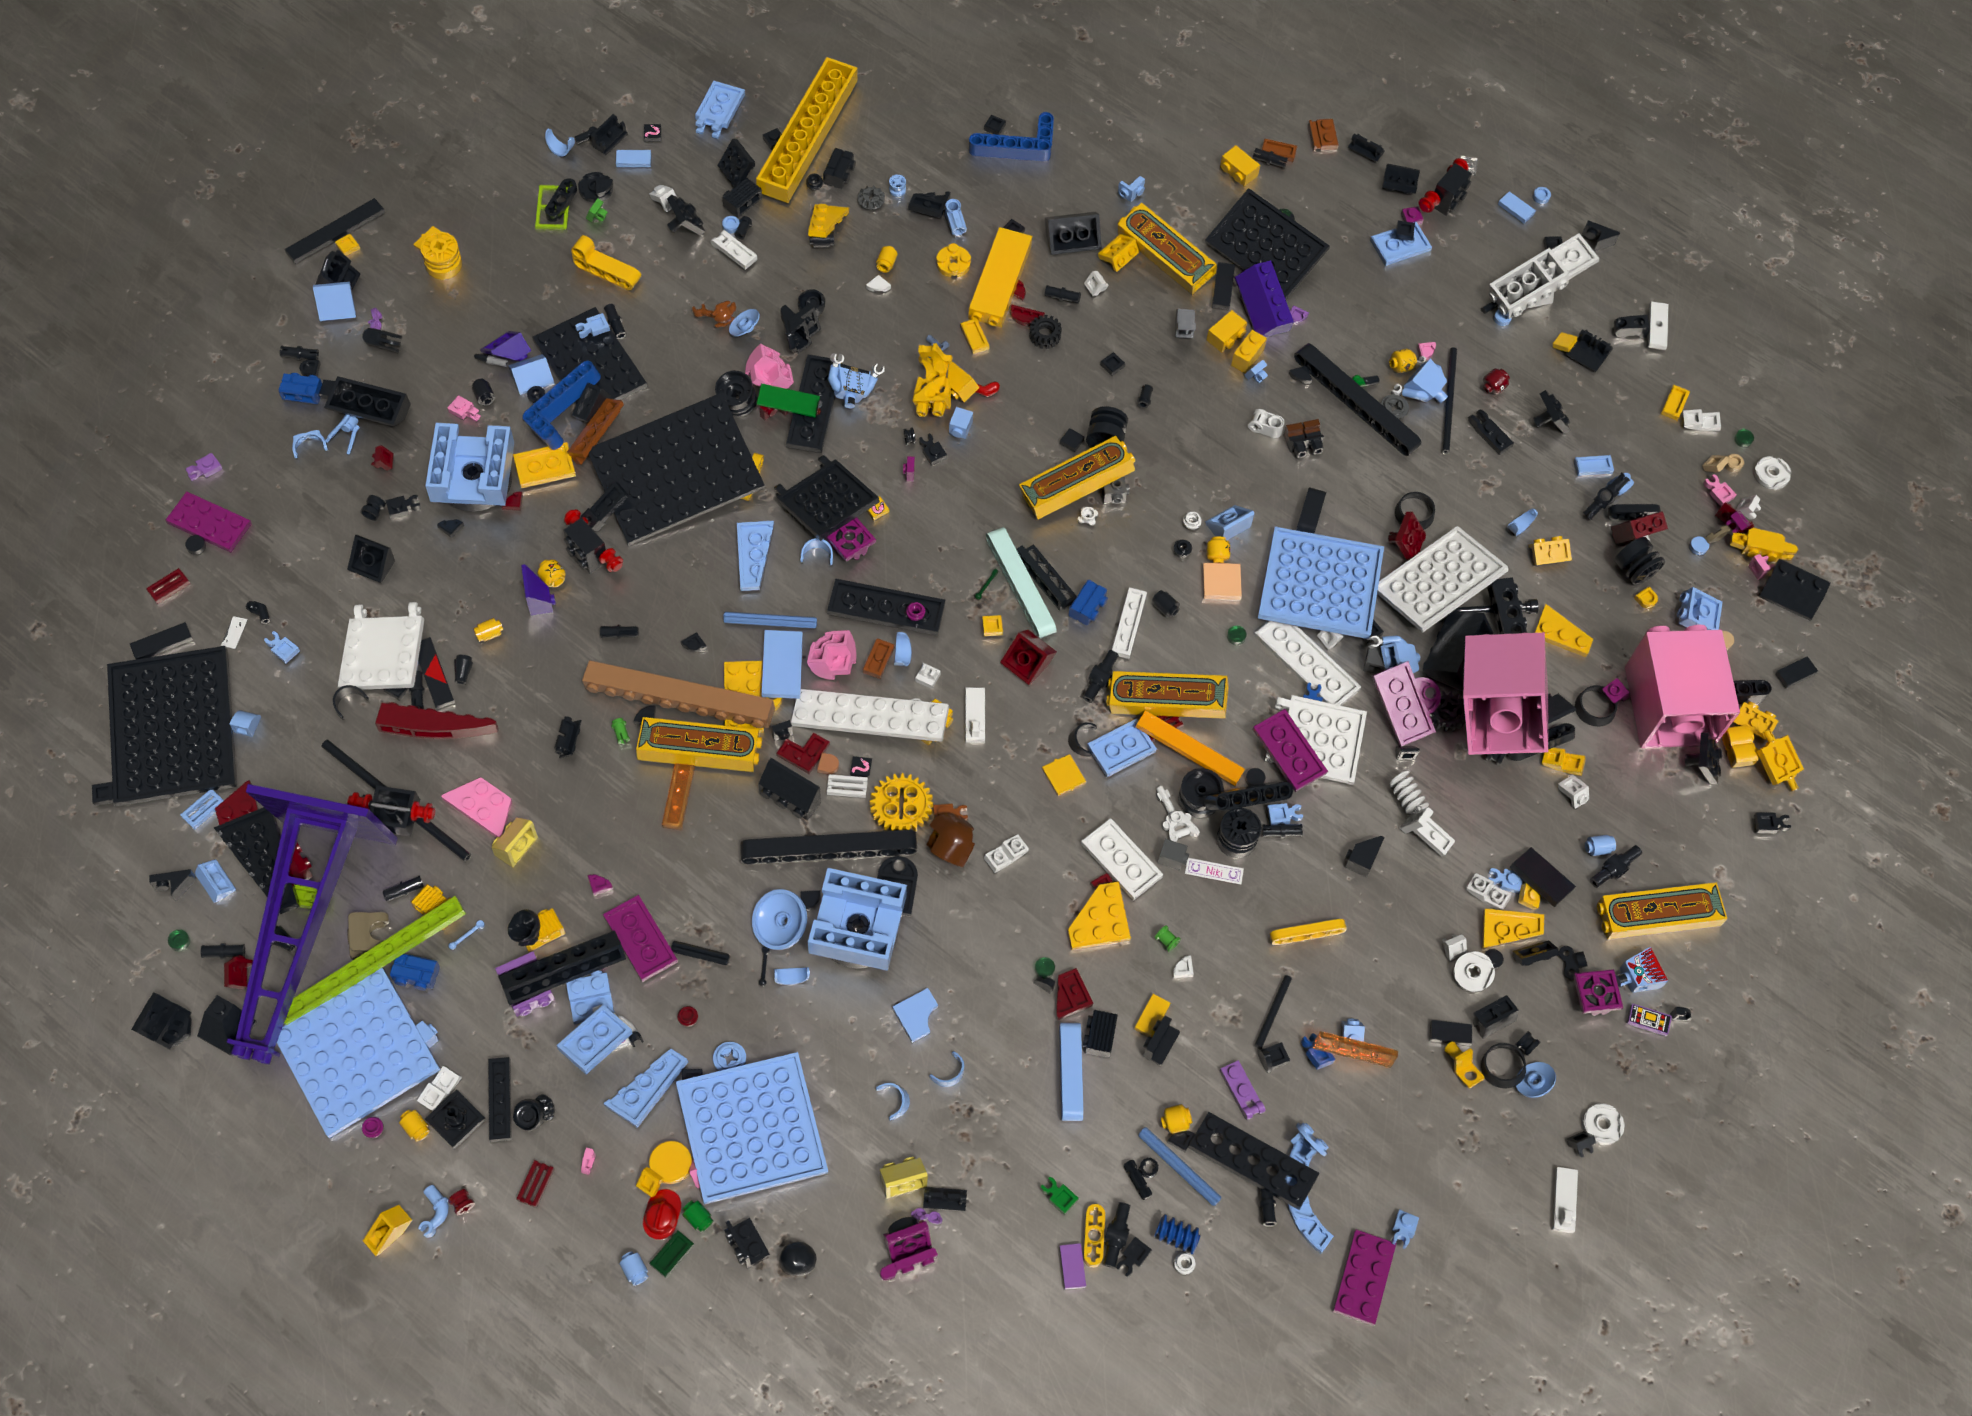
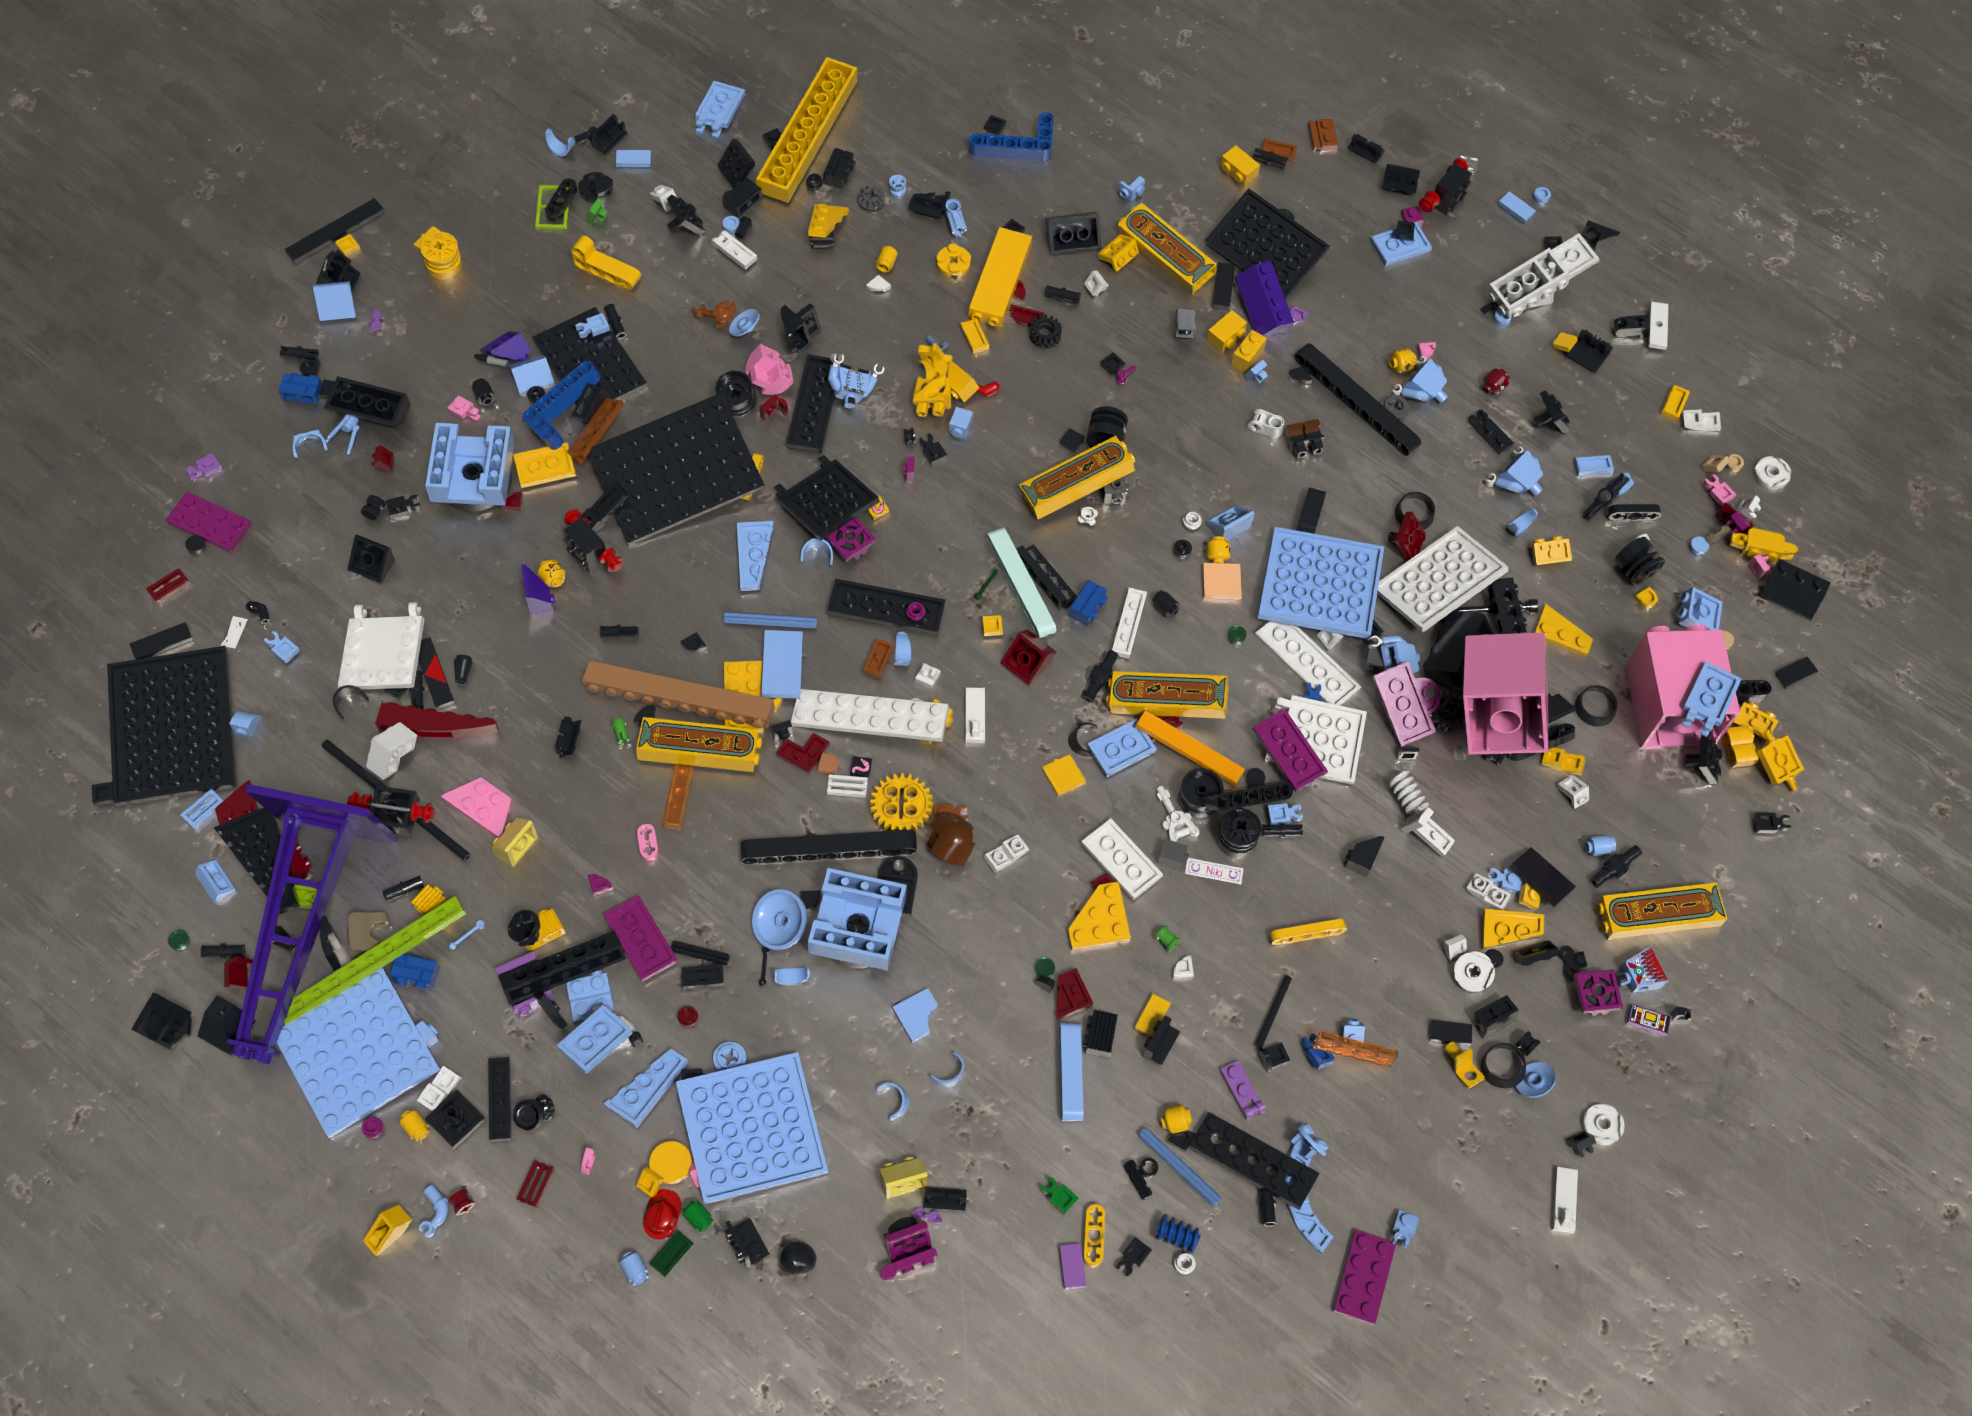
(178, 882): black slope -> none
(329, 942): none -> black slope
(379, 337): black arm -> none
(388, 748): none -> white brick
(450, 527): black tile -> none
(488, 630): yellow brick -> none
(551, 1009): none -> black plate
(644, 843): none -> bright pink beam
(652, 132): black tile -> none
(702, 976): none -> black plate
(789, 400): green piece -> none
(789, 790): black slope -> none
(815, 298): black hair -> none
(832, 654): bright pink brick -> none
(1116, 1235): black pin -> none
(1122, 378): none -> magenta hand
(1144, 399): black pin -> none
(1366, 381): arm -> none
(1449, 400): black piece -> none
(1519, 474): none -> light blue torso
(1616, 691): magenta bracket -> none
(1639, 527): dark red window -> none
(1710, 697): none -> light blue tile
(1744, 438): clear green tile -> none

